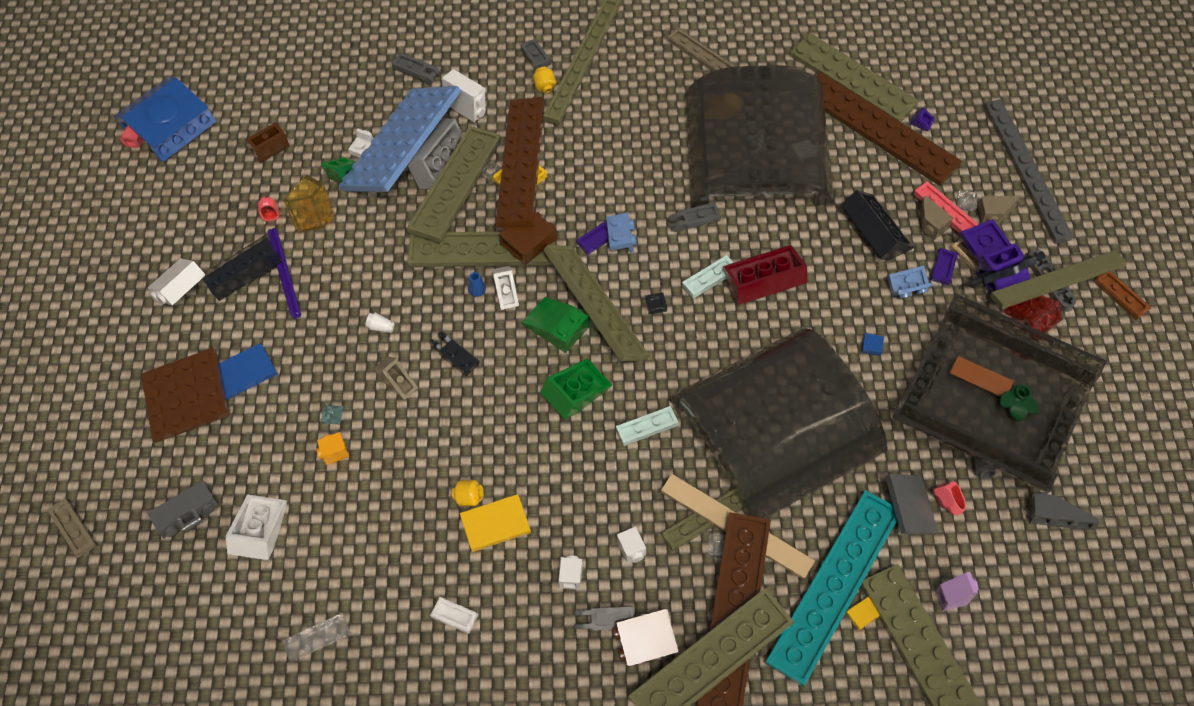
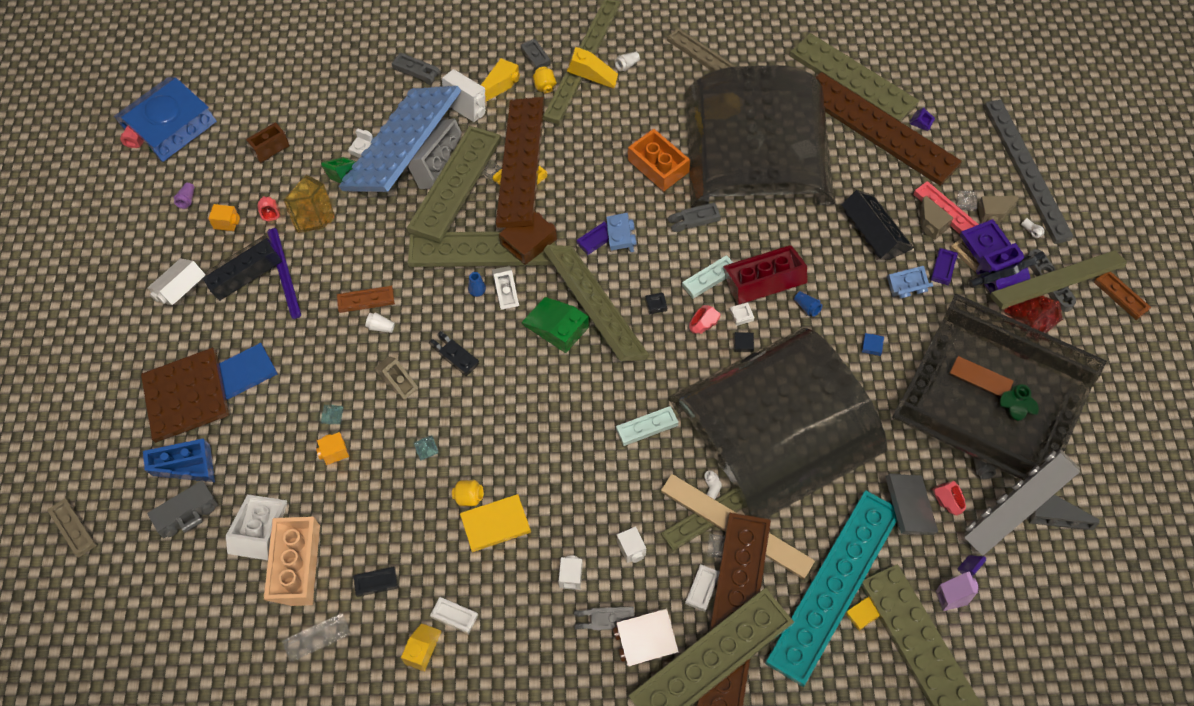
(181, 461): none -> blue wedge
(184, 196): none -> medium lavender cone
(224, 217): none -> light orange brick
(292, 561): none -> light nougat slope
(365, 299): none -> dark orange tile
(375, 581): none -> black tile
(420, 647): none -> yellow slope
(426, 447): none -> clear light blue slope
(500, 78): none -> yellow slope
(574, 388): green slope -> none
(591, 67): none -> yellow slope
(625, 61): none -> white cone
(658, 159): none -> orange brick
(702, 588): none -> white tile
(704, 319): none -> coral rock
(713, 483): none -> white arm
(742, 314): none -> white tile
(743, 342): none -> black tile
(808, 303): none -> blue cone
(971, 564): none -> dark purple slope
(1021, 502): none -> light grey brick
(1036, 230): none -> white arm

